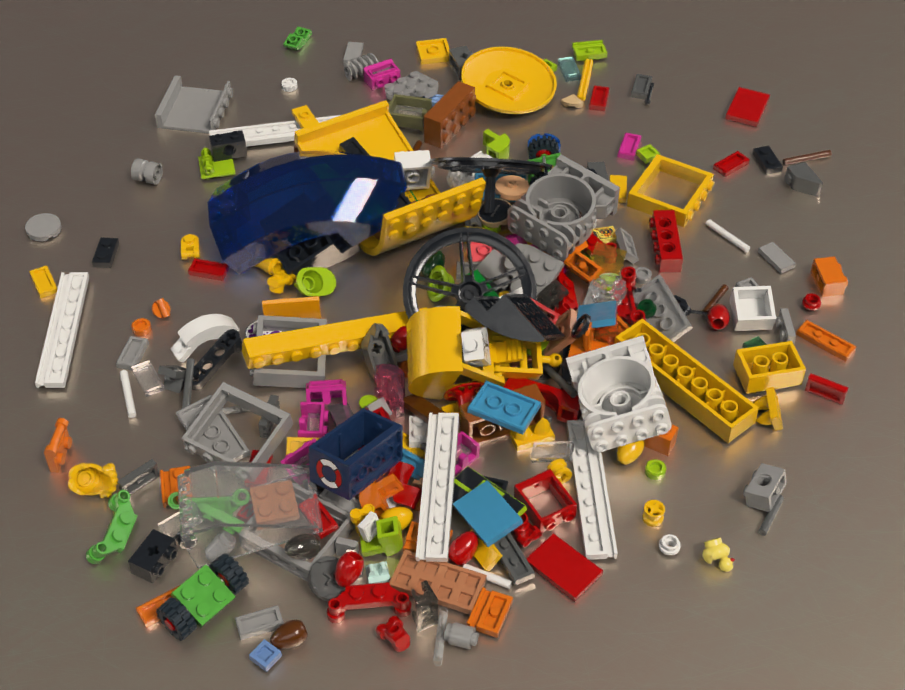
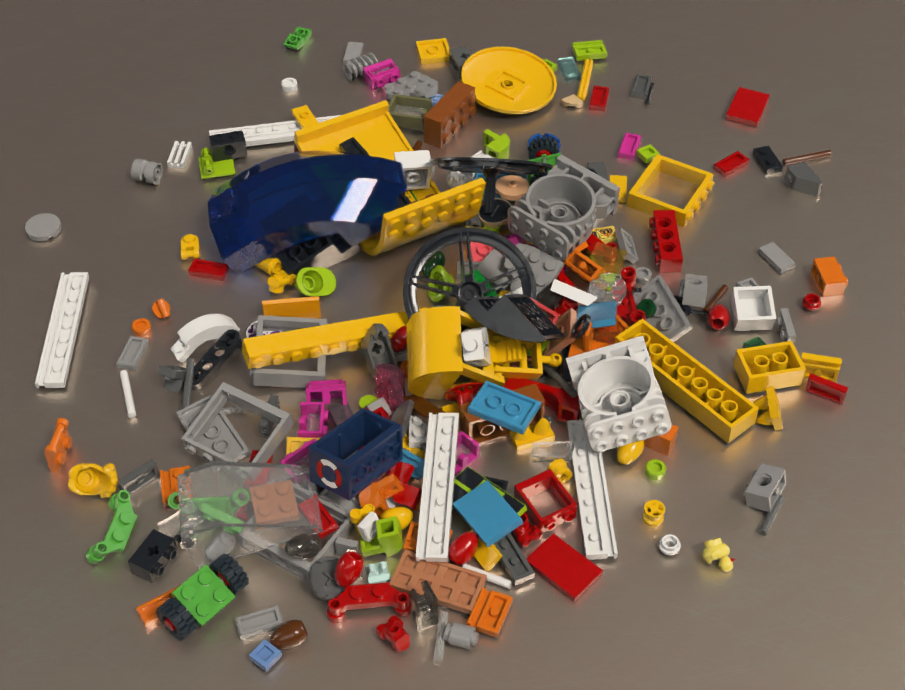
(43, 281): yellow tile -> none
(105, 252): black plate -> none
(147, 378): clear tile -> none
(187, 147): none -> white tile
(192, 107): light grey panel -> none
(403, 414): none -> flat silver tile
(572, 293): none -> white sticker
(693, 290): none -> light grey brick
(727, 235): white bar -> none
(821, 365): none -> yellow plate
(826, 340): orange tile -> none

